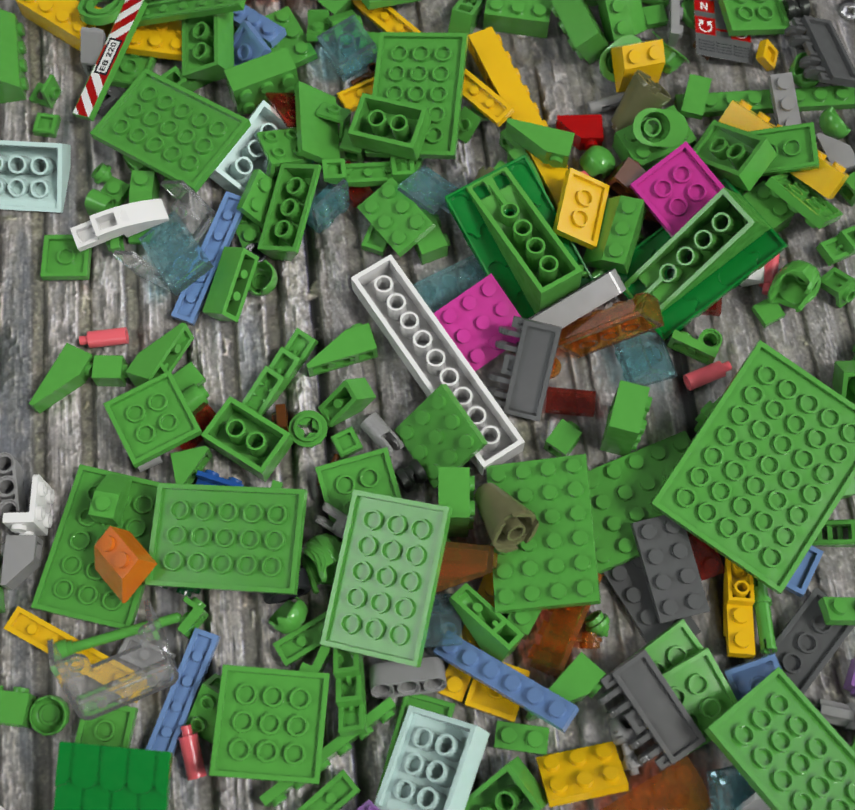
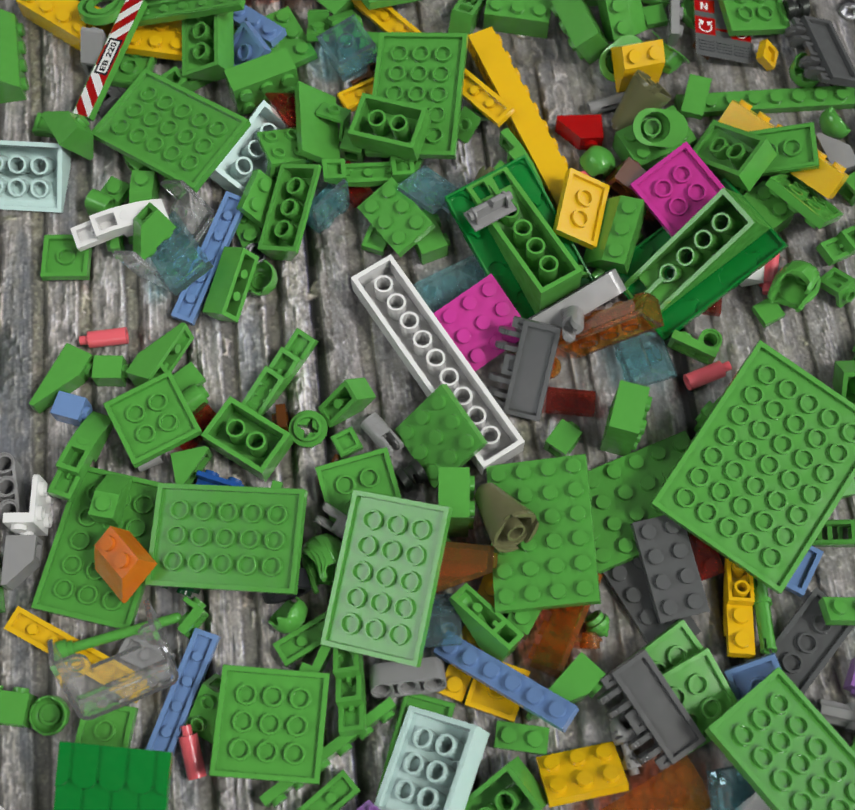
(49, 91): bright green bracket -> none
(71, 132): none -> bright green slope
(71, 408): none -> medium blue brick
(78, 455): none -> bright green slope
(102, 173): bright green plate -> none
(150, 230): none -> bright green slope
(347, 349): bright green slope -> none
(490, 211): none -> light grey hinge
(545, 143): bright green slope -> none
(575, 325): none -> light grey hinge
(784, 99): light grey plate -> none

